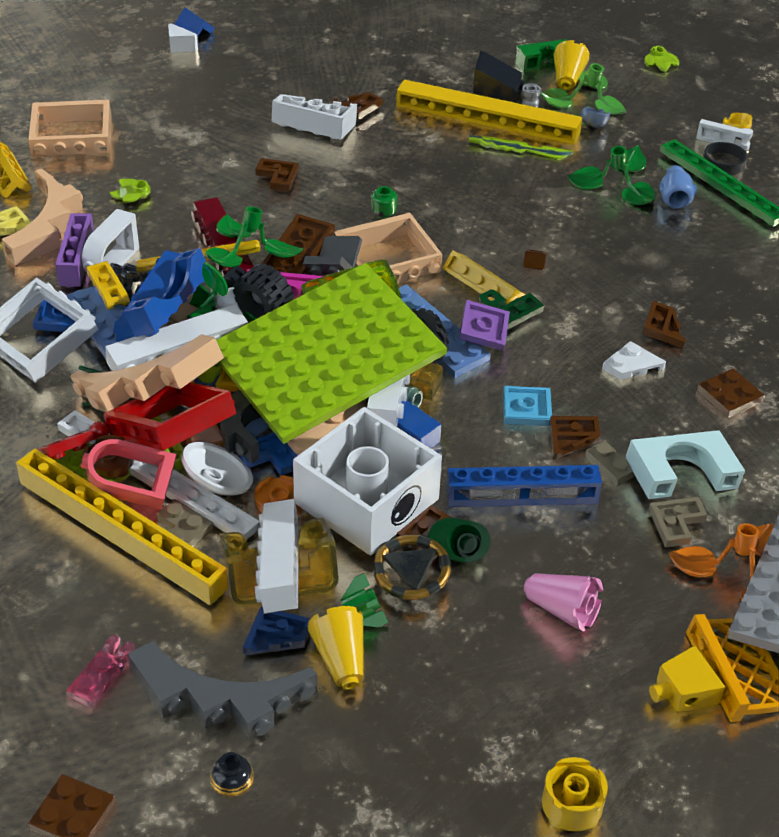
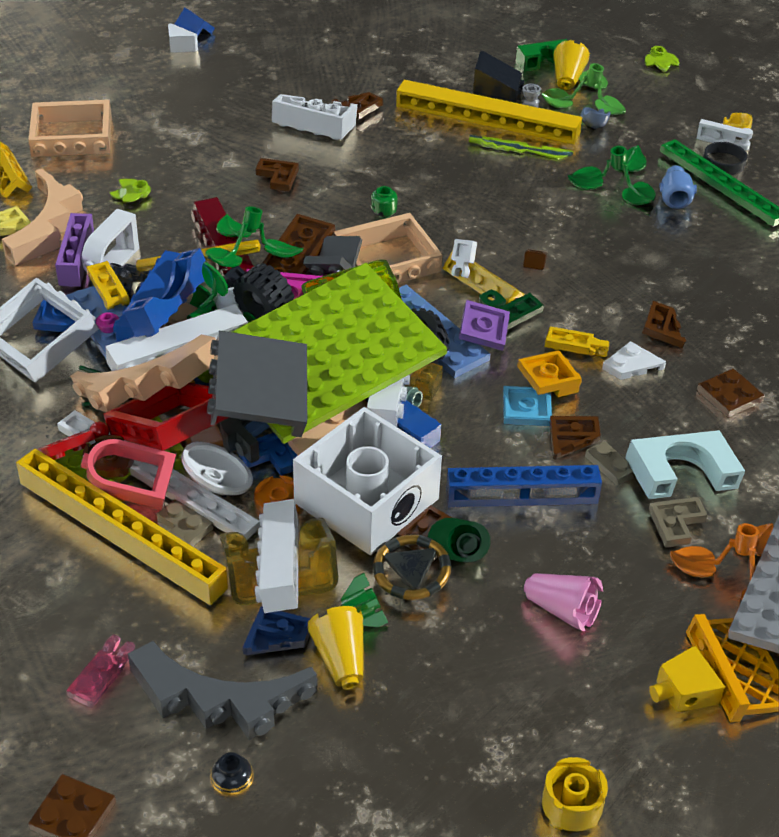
(106, 321): none -> dark pink plate
(258, 380): none -> dark grey panel
(463, 253): none -> white plate
(550, 374): none -> light orange plate
(576, 342): none -> yellow hinge

